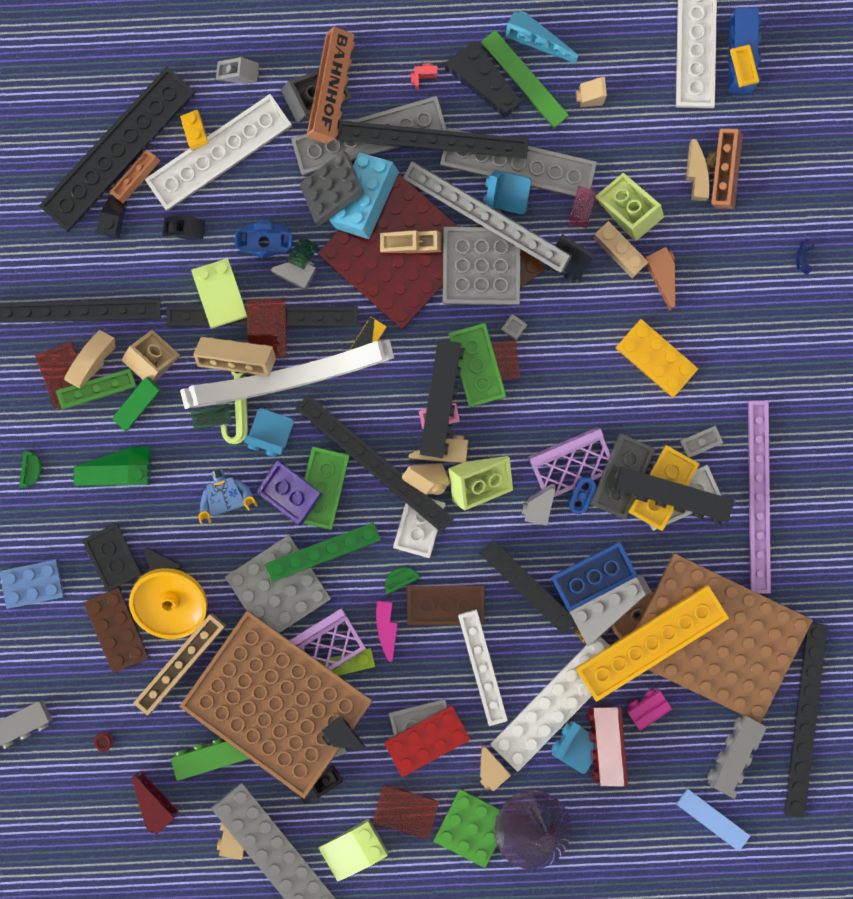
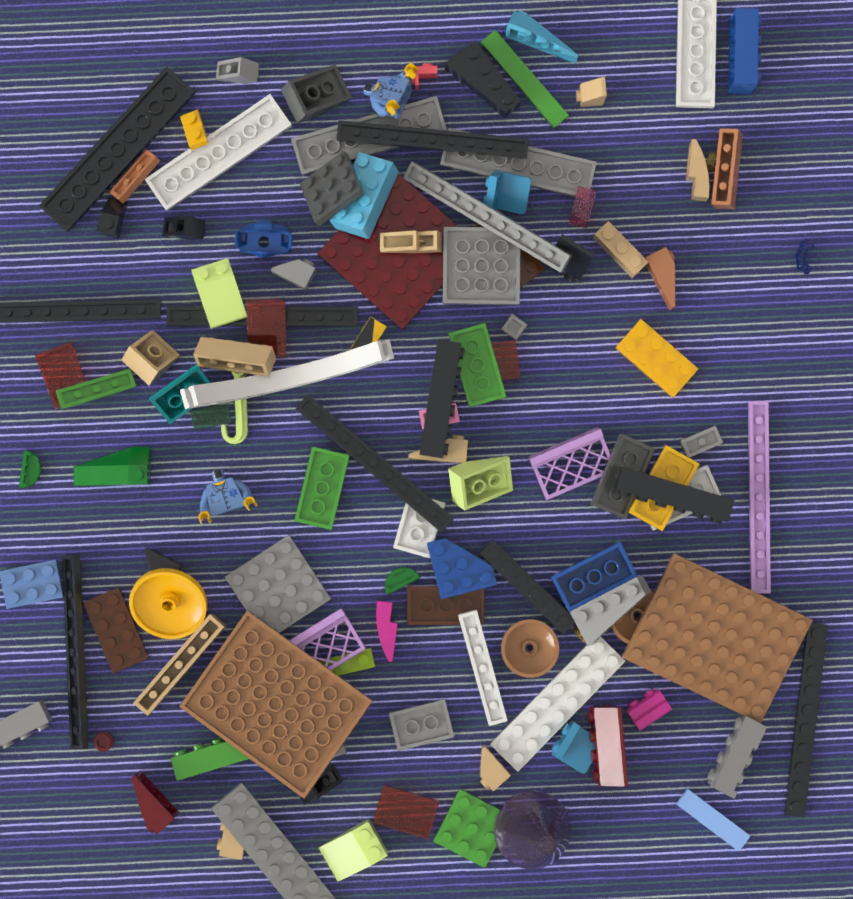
(75, 652): none -> black plate
(90, 359): tan slope -> none
(111, 557): black plate -> none
(136, 403): green tile -> none
(169, 399): none -> teal slope
(269, 432): dark azure bracket -> none
(289, 492): plate -> none
(302, 253): clear green plate -> none
(322, 552): green brick -> none
(330, 85): nougat brick -> none
(342, 735): black slope -> none
(391, 92): none -> medium blue torso
(427, 478): tan slope -> none
(427, 740): red plate -> none
(458, 570): none -> blue plate
(533, 662): none -> medium nougat dish
(539, 506): light grey slope -> none
(583, 495): blue plate -> none
(630, 206): yellowish green slope -> none
(652, 643): yellow plate -> none
(744, 66): yellow tile -> none

